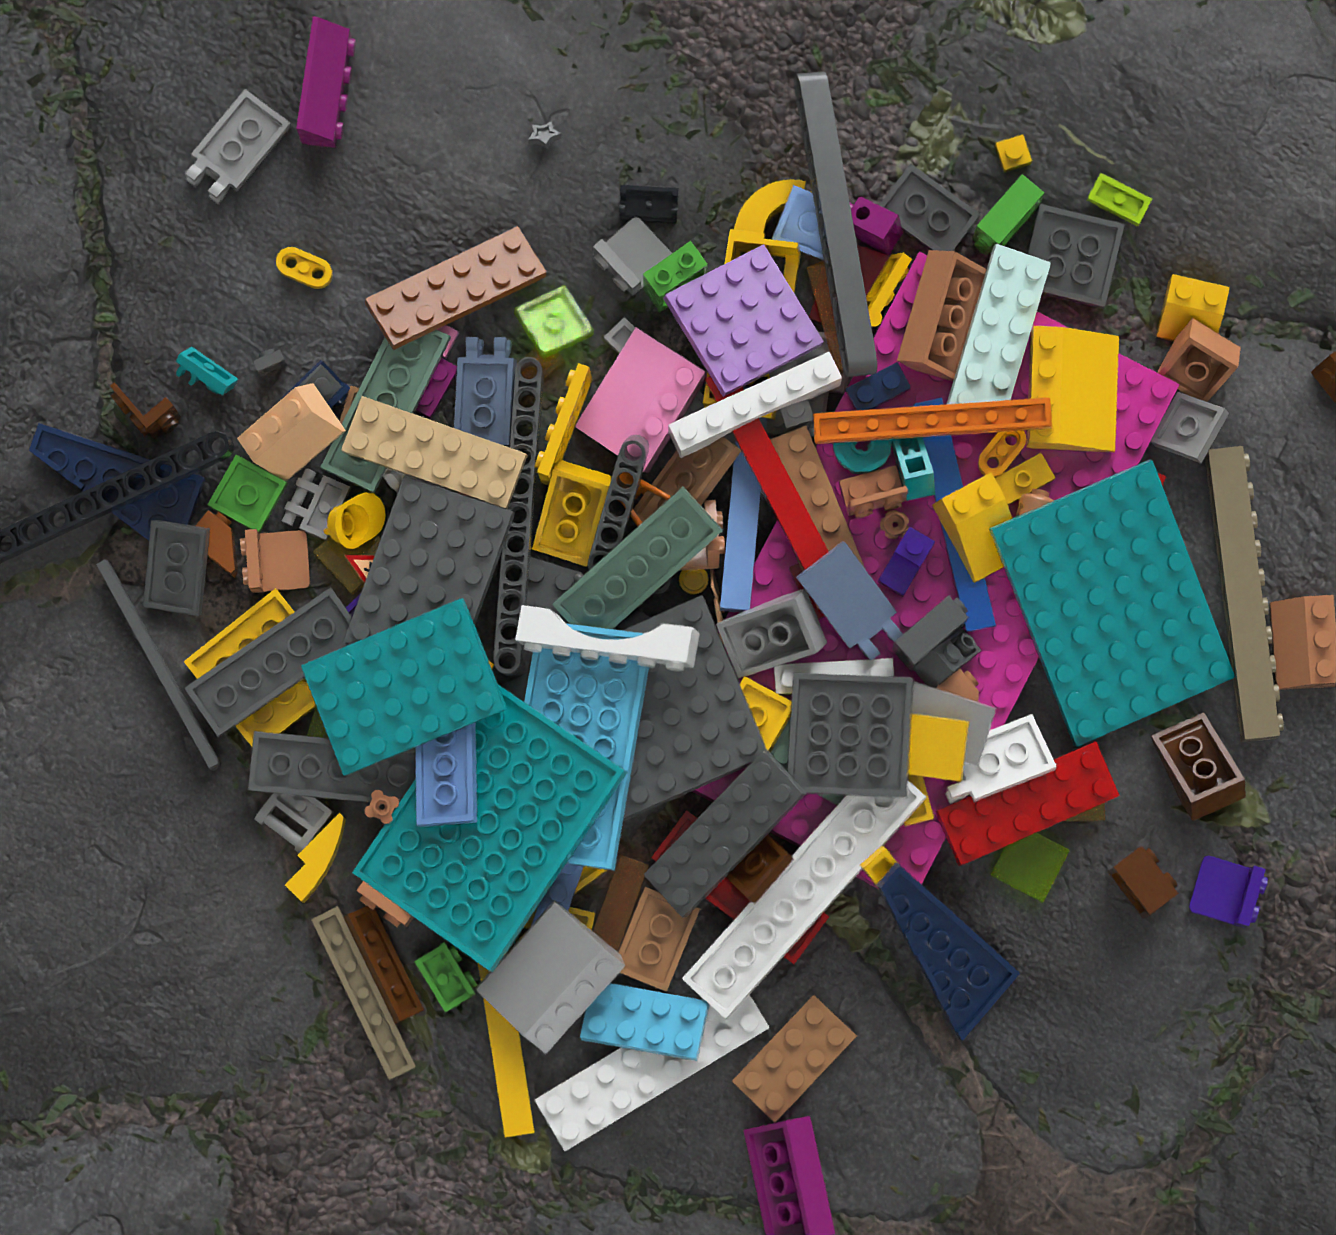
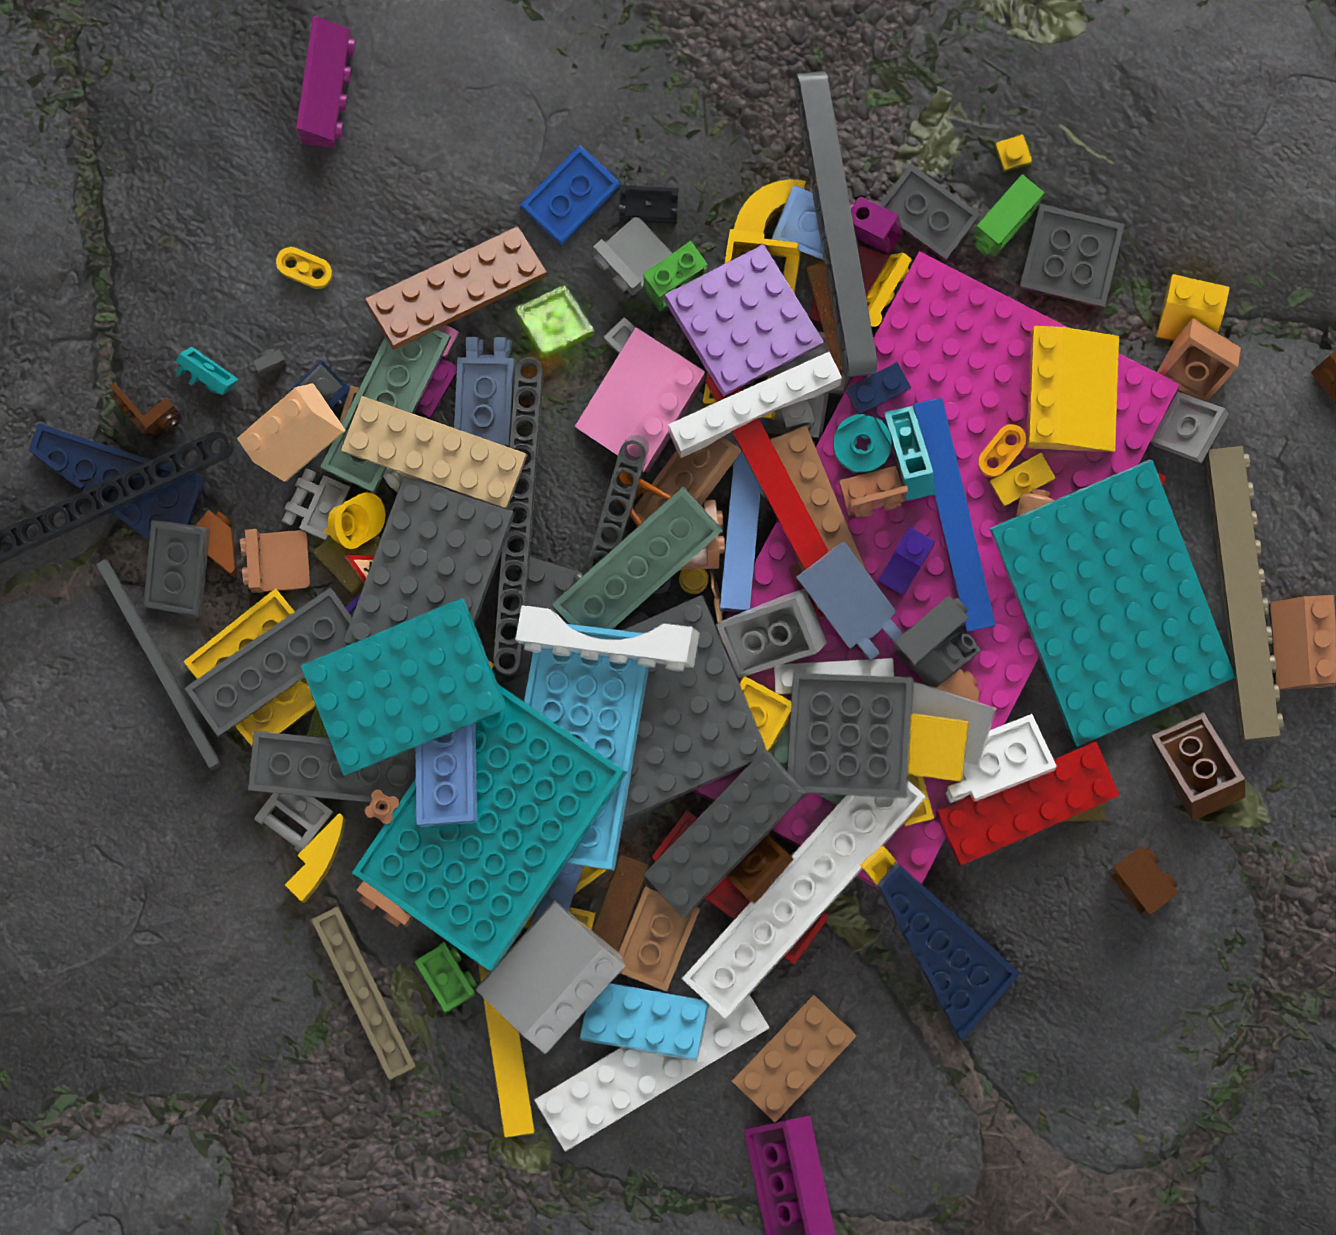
(236, 145): light grey tile -> none
(247, 494): bright green plate -> none
(383, 964): reddish brown plate -> none
(544, 135): piece -> none
(568, 413): yellow plate -> none
(570, 195): none -> blue tile
(571, 512): yellow slope -> none
(894, 532): nougat plate -> none
(932, 420): orange tile -> none
(941, 314): nougat slope -> none
(967, 520): yellow slope -> none
(999, 327): light aqua plate -> none
(1030, 865): clear neon green tile -> none
(1119, 199): lime plate -> none
(1228, 891): dark purple bracket -> none

